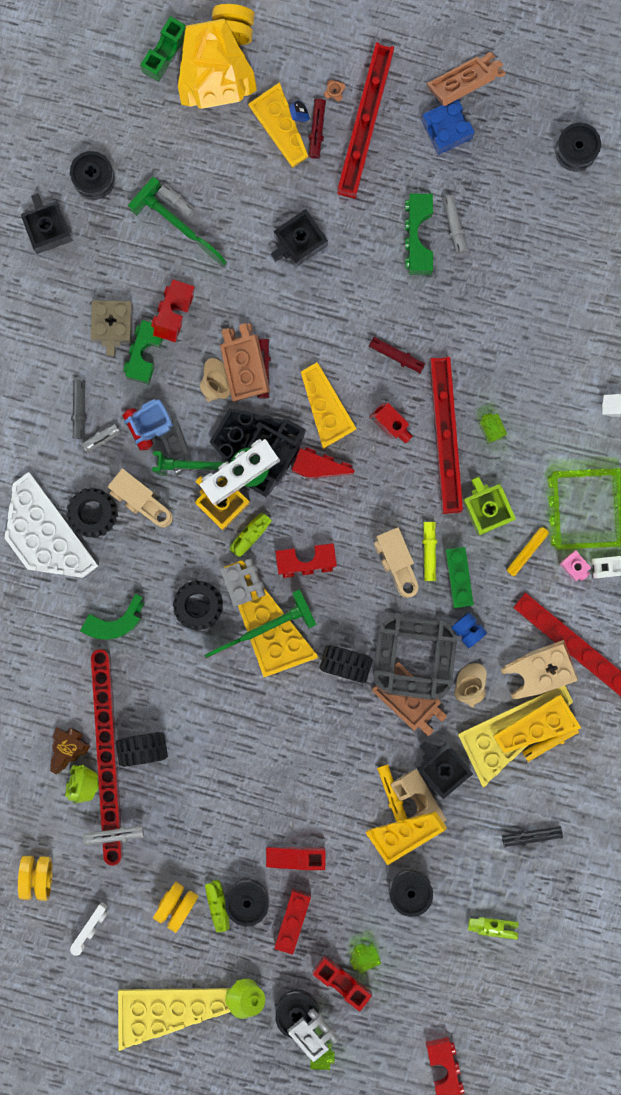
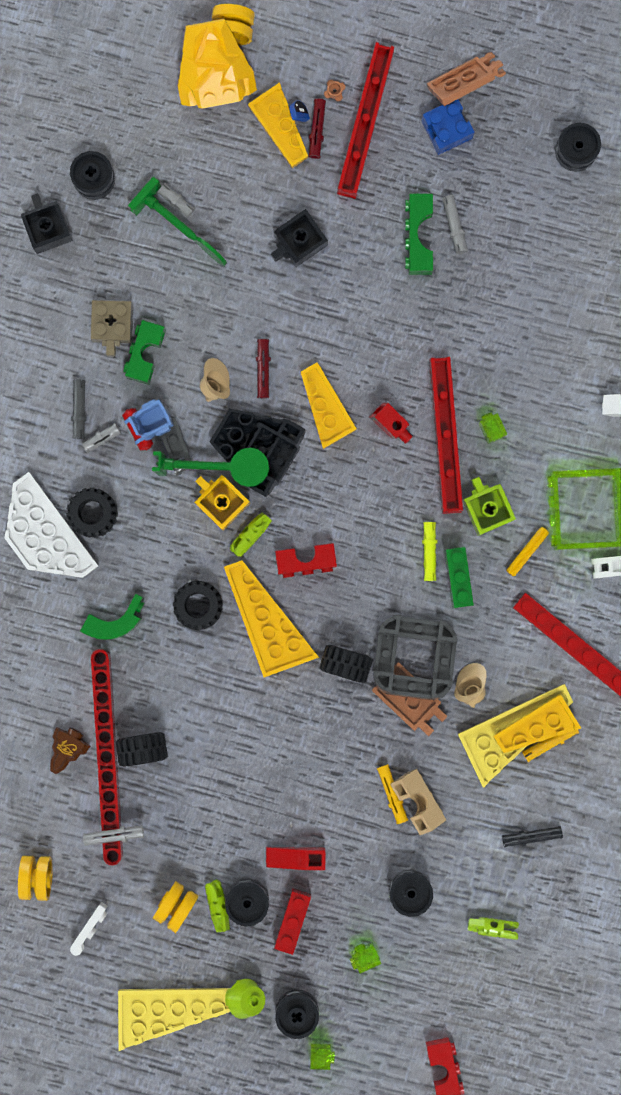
(82, 784): lime cone -> none
(138, 498): tan brick -> none
(167, 323): red arch -> none
(170, 41): green arch -> none
(237, 585): light grey plate -> none
(244, 363): nougat tile -> none
(267, 460): white brick -> none
(300, 610): green piece -> none
(308, 1039): light grey plate -> none
(314, 466): red slope -> none
(336, 977): red arch -> none
(397, 560): tan brick -> none
(399, 356): dark red pin -> none
(404, 836): yellow wing -> none
(439, 757): black hinge -> none
(467, 623): blue wheel -> none
(535, 670): tan brick -> none
(568, 565): bright pink brick -> none

